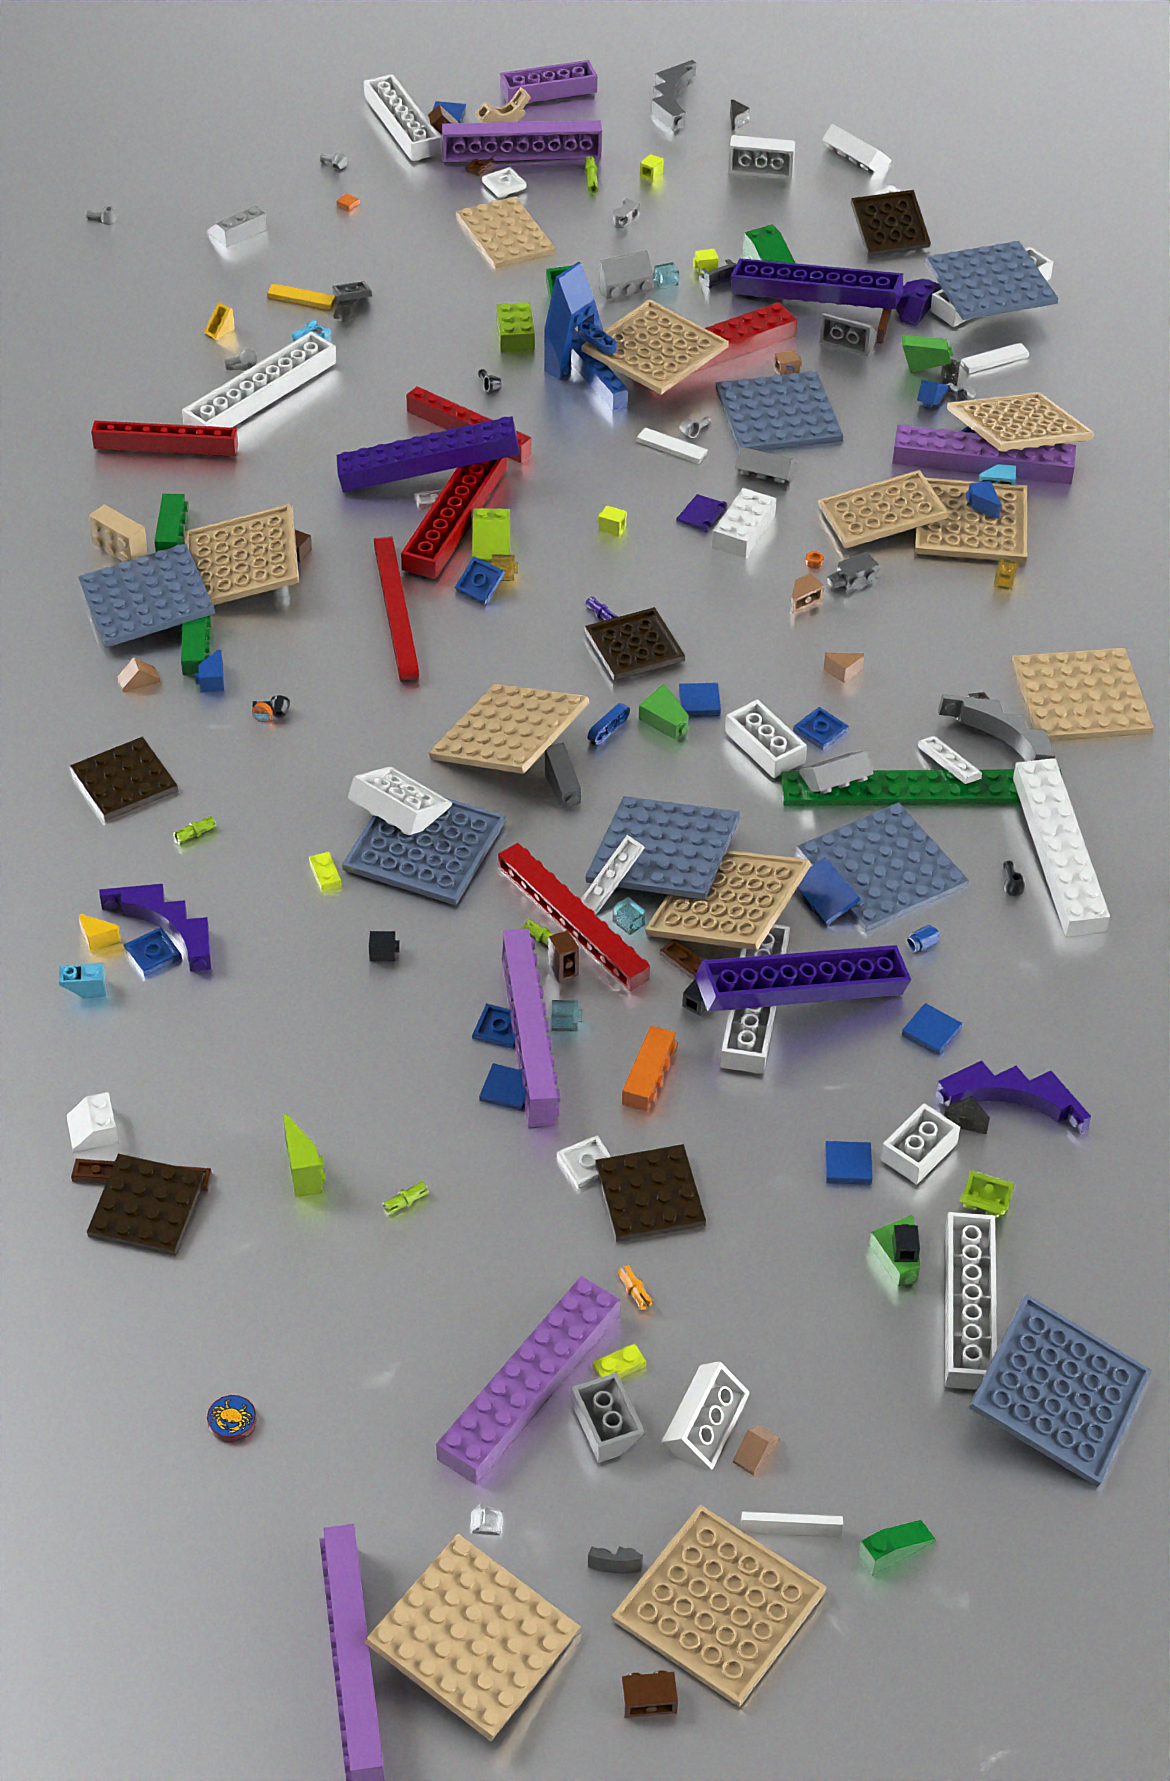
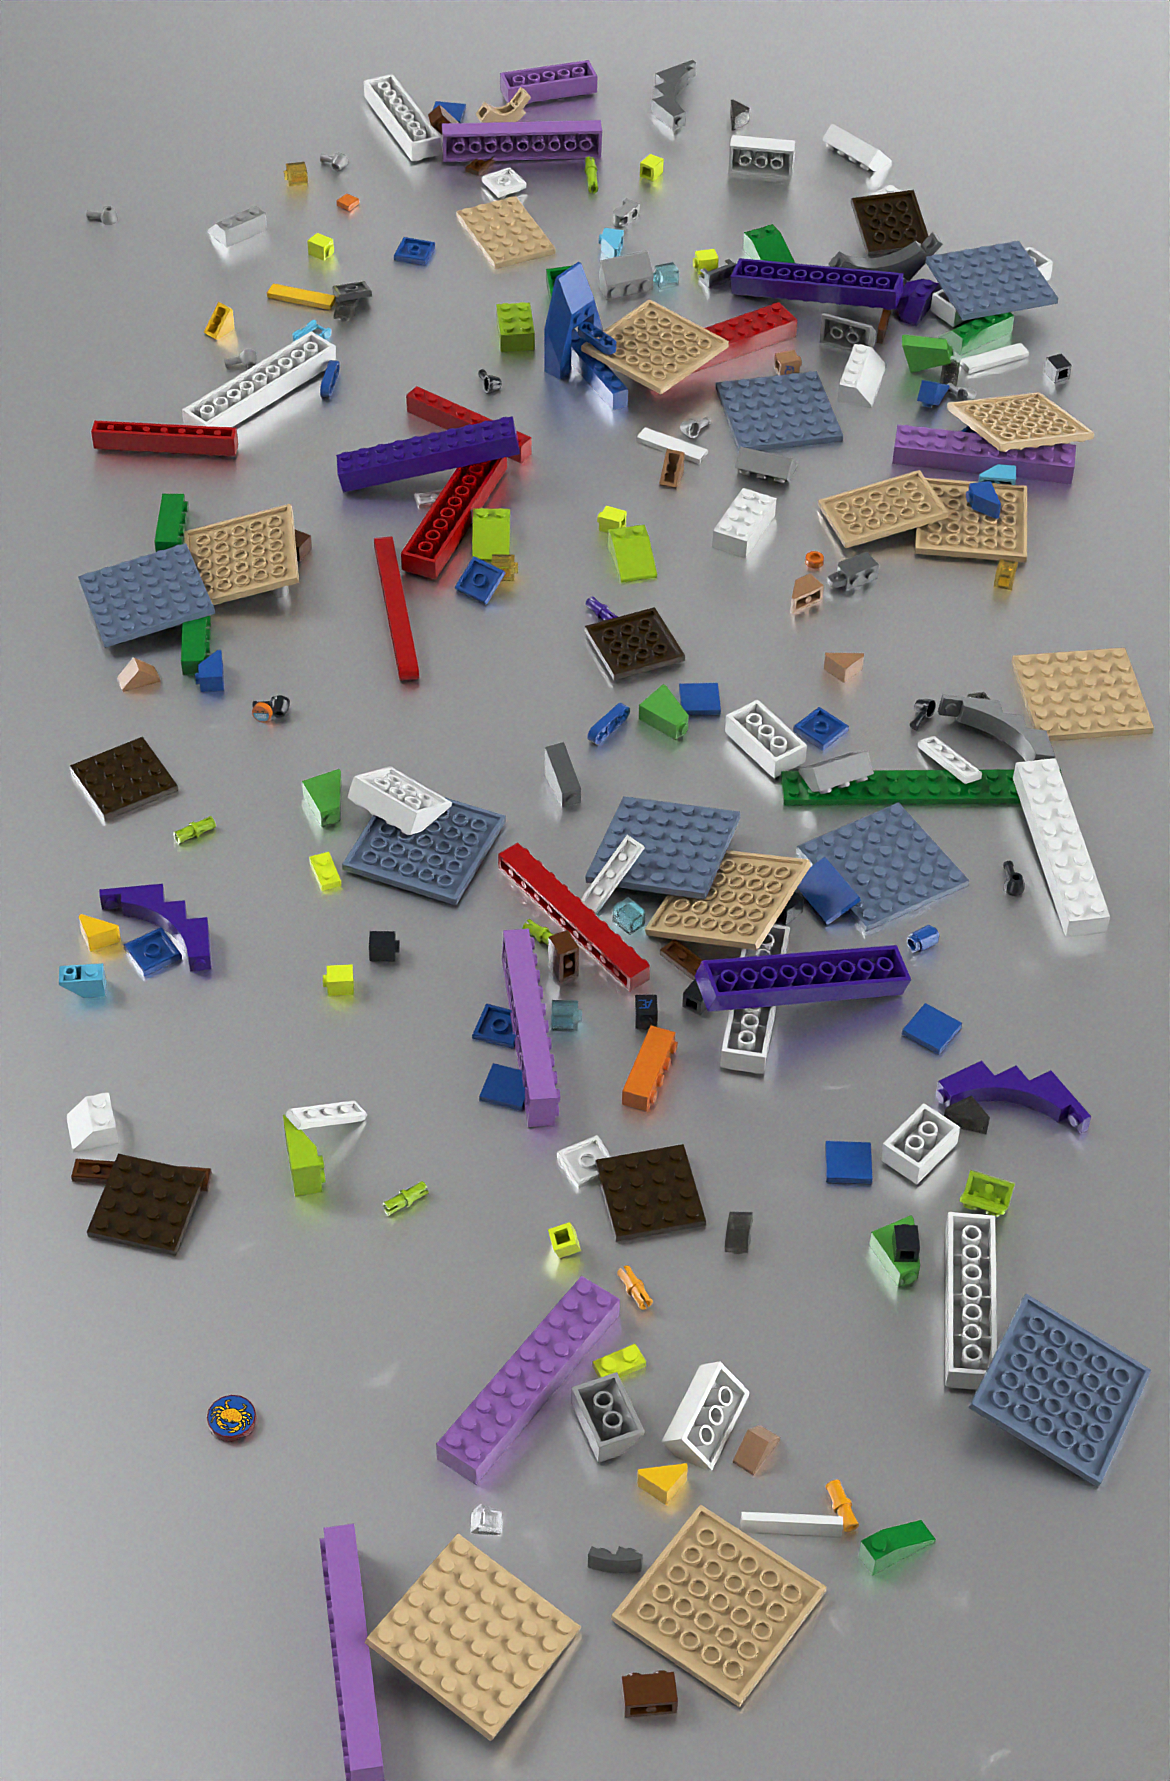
(117, 534): tan brick -> none
(296, 174): none -> clear yellow brick
(320, 246): none -> neon yellow brick
(324, 796): none -> bright green slope
(326, 1115): none -> white tile
(330, 378): none -> blue beam
(339, 980): none -> neon yellow brick
(414, 251): none -> blue tile
(509, 728): tan plate -> none
(564, 1240): none -> neon yellow brick
(611, 242): none -> medium azure slope
(632, 553): none -> lime slope
(646, 1011): none -> black brick
(662, 1481): none -> yellow slope
(672, 468): none -> medium nougat slope
(701, 512): dark purple piece -> none
(738, 1232): none -> clear smoke slope
(792, 909): none -> black brick
(842, 1505): none -> light orange pin
(861, 377): none -> white slope
(905, 261): none -> dark grey arch
(925, 709): none -> black bar
(979, 332): none -> slope
(1057, 368): none -> brick

